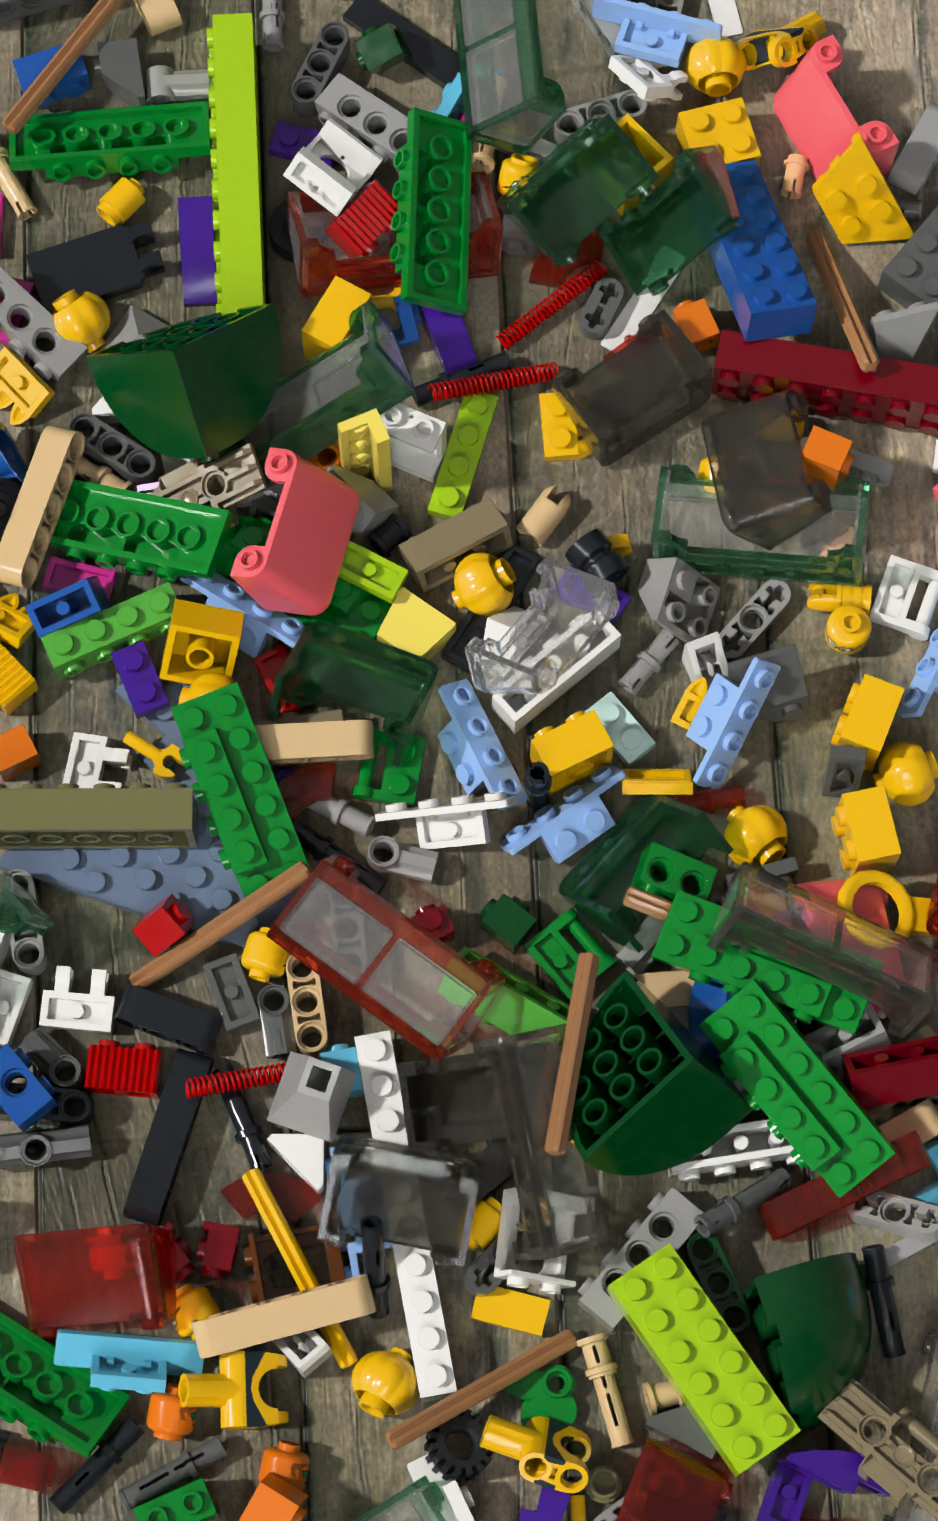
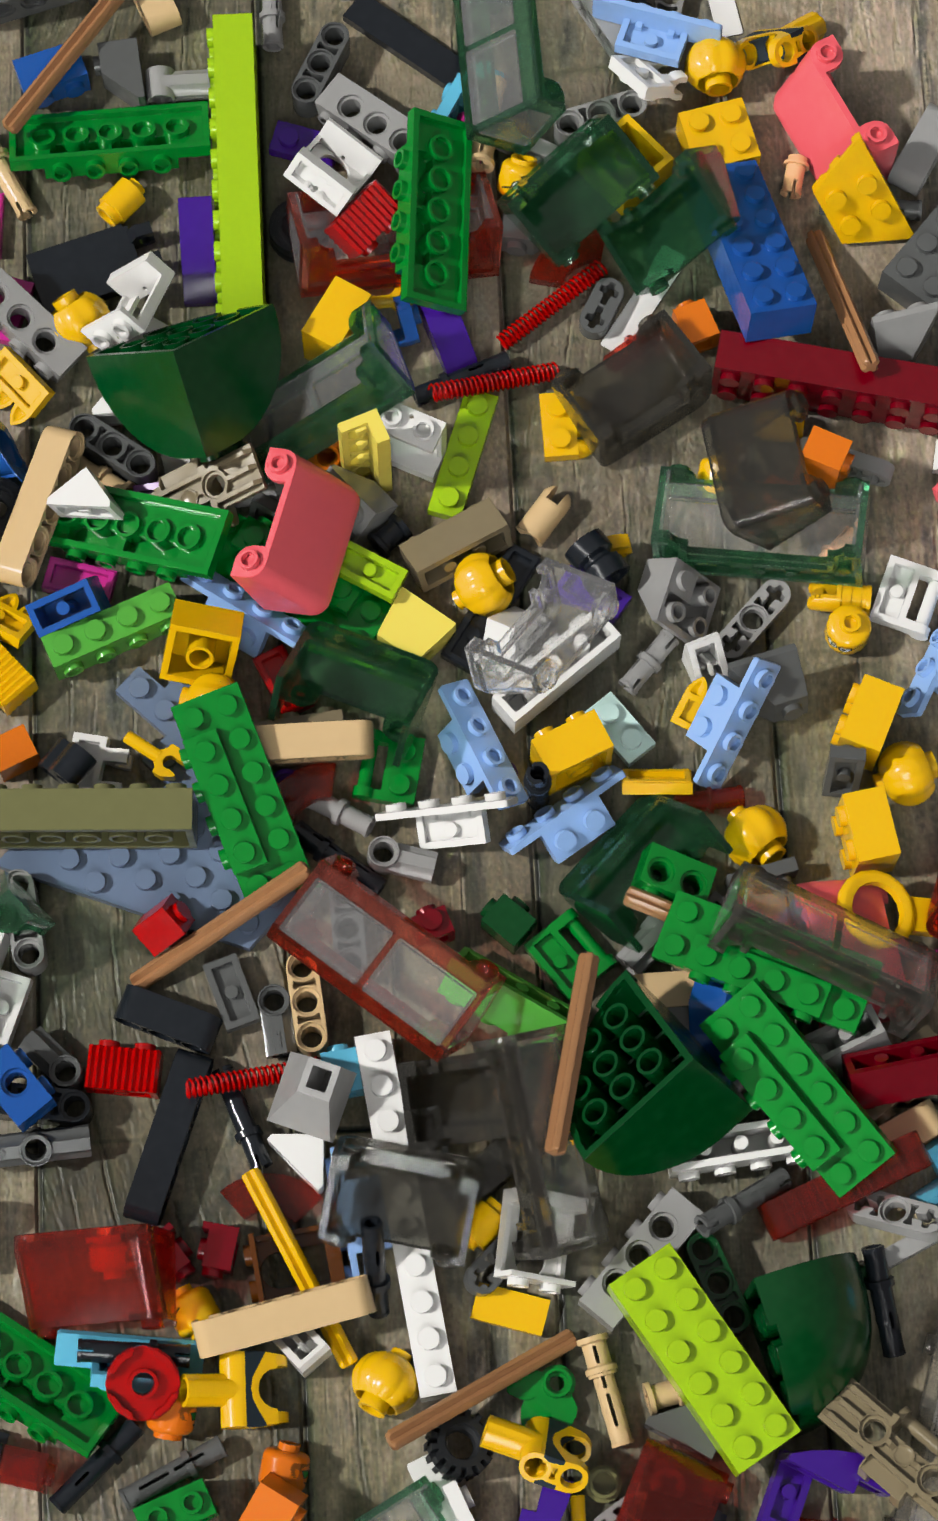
(67, 762): none -> black axle
(77, 1010): white plate -> none
(84, 498): none -> white slope
(107, 1350): none -> black pin
(133, 281): none -> white panel
(140, 679): dark purple plate -> none
(150, 1404): none -> red tile
(263, 957): yellow head -> none
(381, 48): dark green brick -> none

